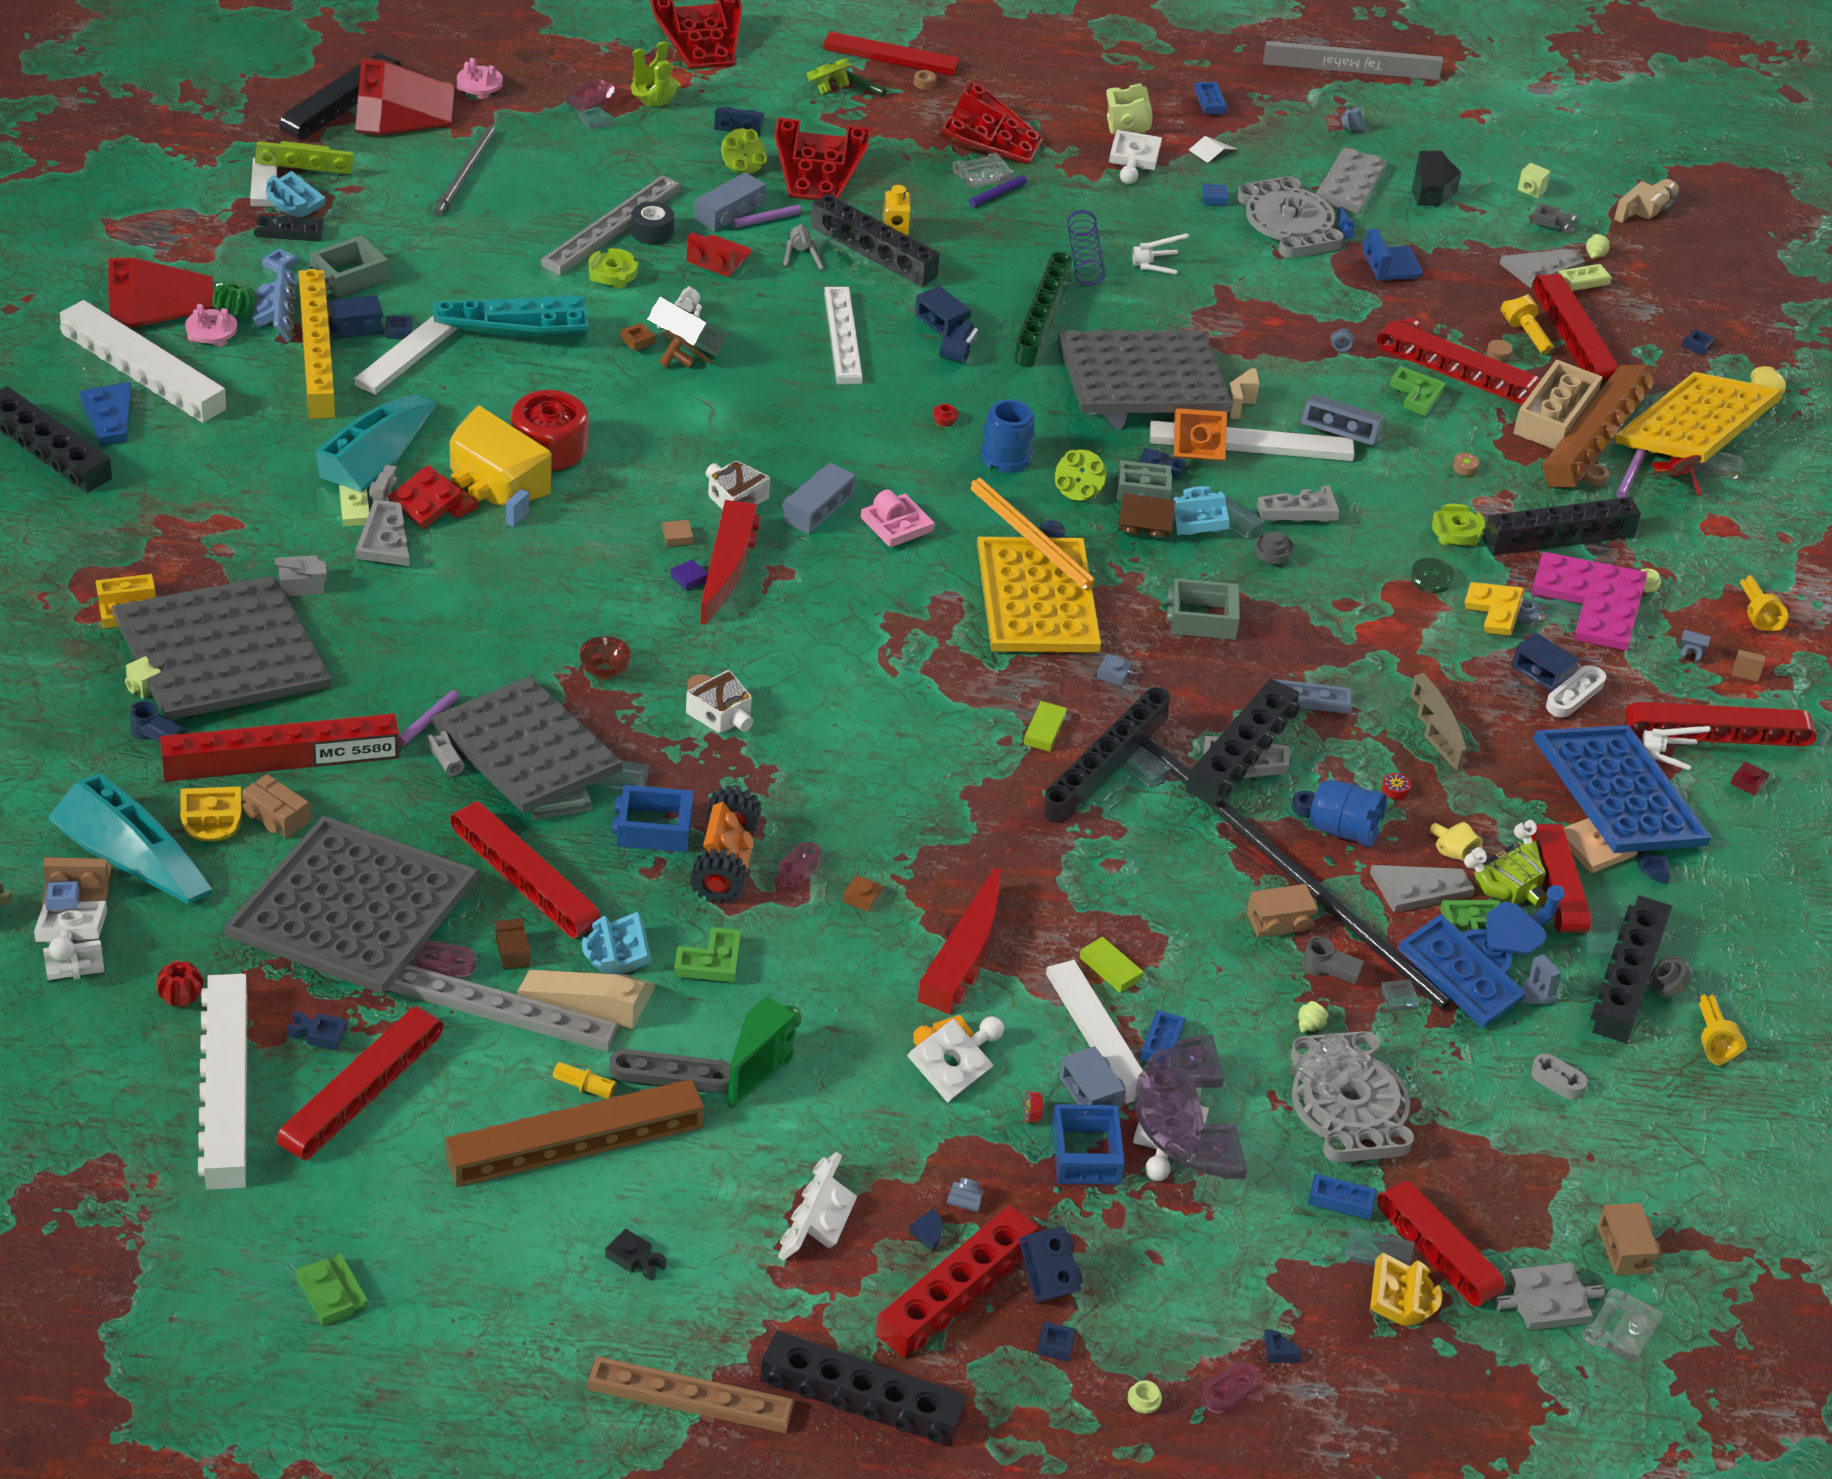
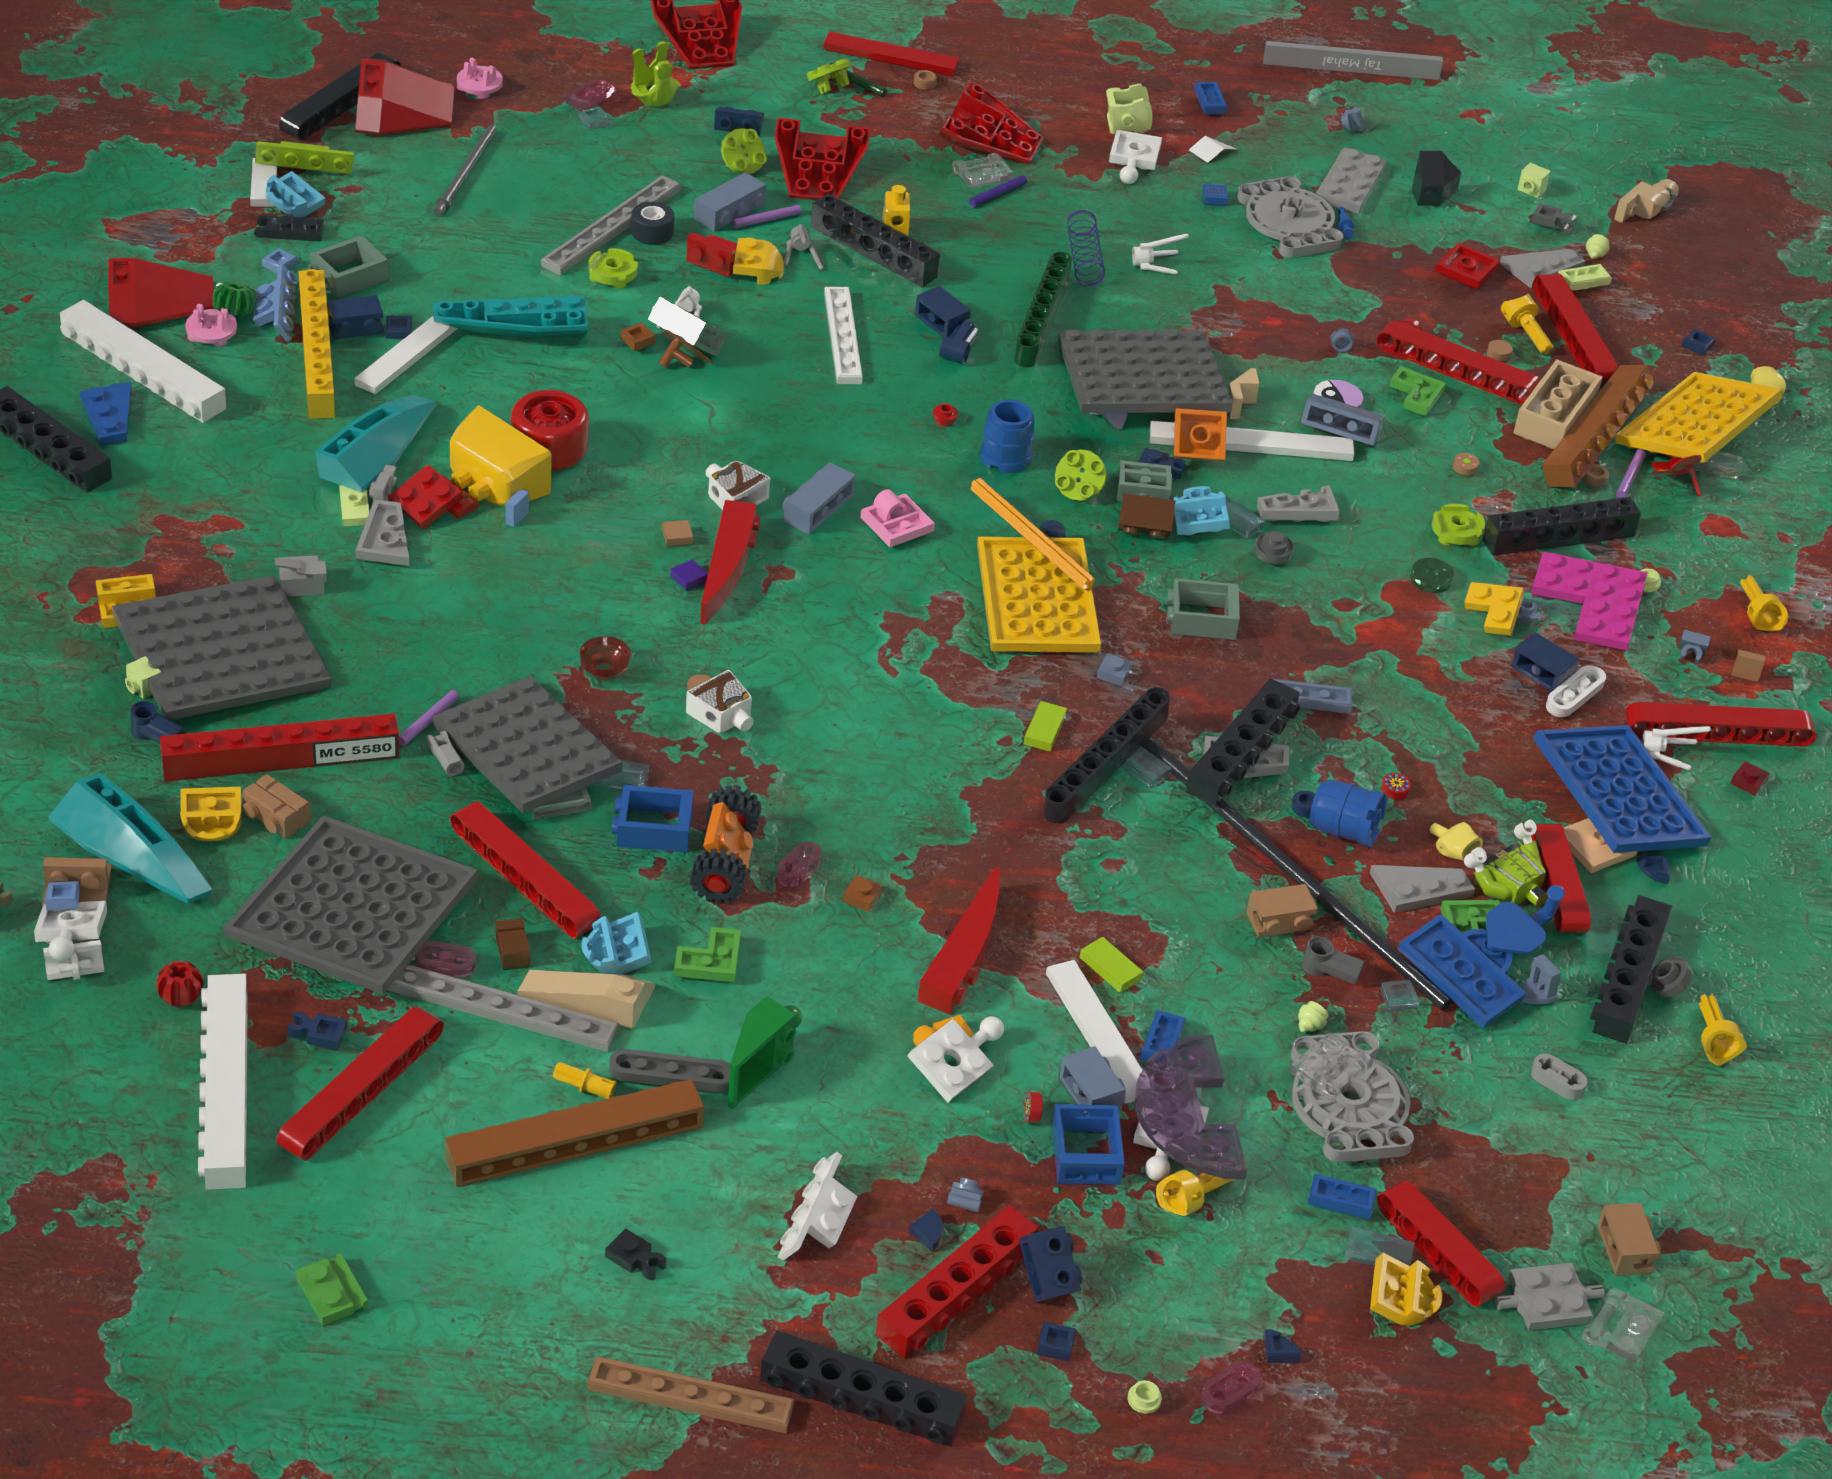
(758, 259): none -> yellow slope
(1187, 1191): none -> yellow piece
(1340, 391): none -> tile
(1389, 262): blue bracket -> none
(1441, 723): dark tan slope -> none
(1467, 265): none -> red plate

